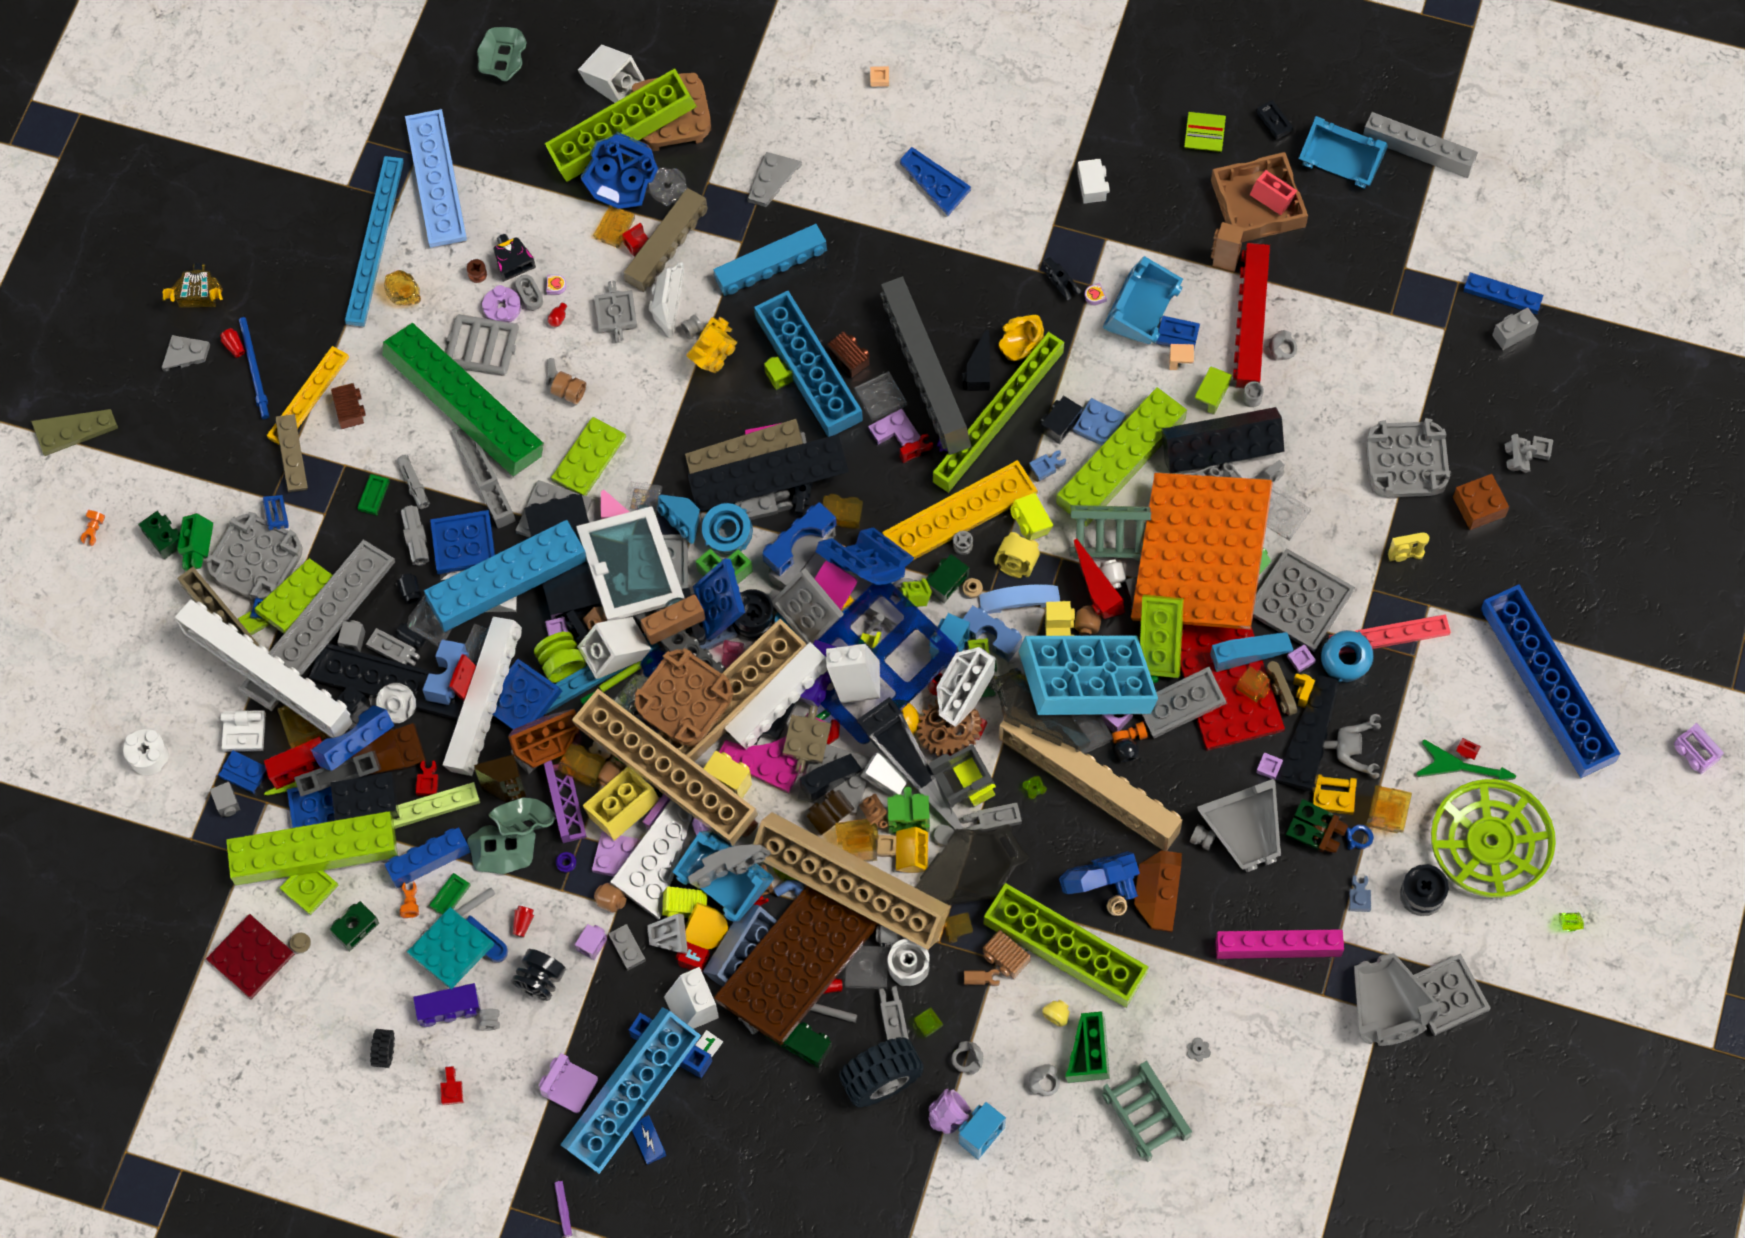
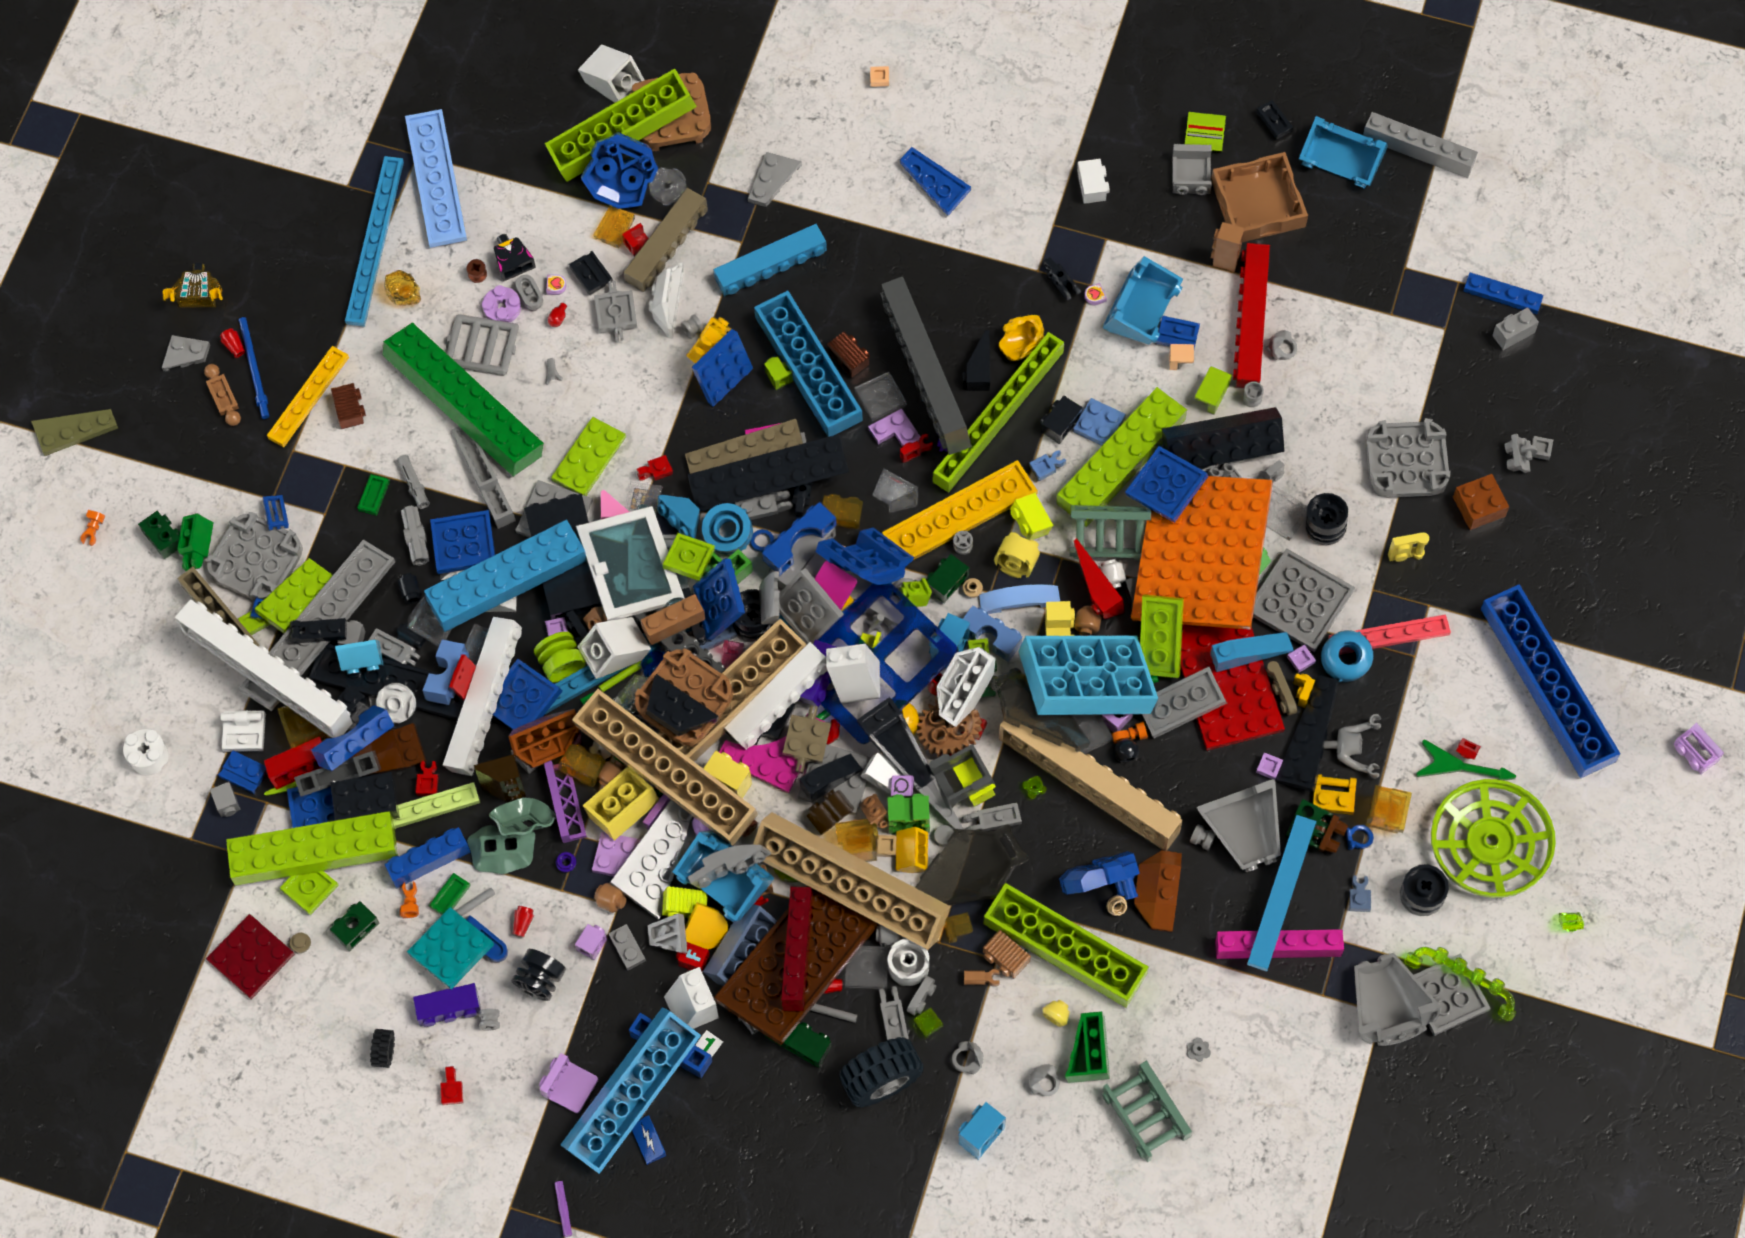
(222, 394): none -> medium nougat plate
(291, 453): dark tan plate -> none
(318, 630): none -> black plate
(359, 655): none -> medium azure slope
(489, 48): sand green piece -> none
(570, 388): medium nougat wheel -> none
(590, 272): none -> black plate
(656, 467): none -> red plate
(676, 709): none -> black wing
(688, 556): none -> lime plate
(722, 367): none -> blue plate
(758, 532): none -> blue piece
(769, 599): none -> light grey slope
(789, 885): medium blue arm -> none
(797, 949): none -> dark red brick
(896, 492): none -> clear slope
(902, 785): none -> lavender tile
(917, 1003): none -> light grey plate
(948, 1111): lavender helmet -> none
(1166, 484): none -> blue plate
(1191, 169): none -> light grey panel
(1254, 684): clear yellow brick -> none
(1273, 192): coral brick -> none
(1281, 893): none -> dark azure tile
(1326, 509): none -> black wheel
(1477, 976): none -> clear neon green bar

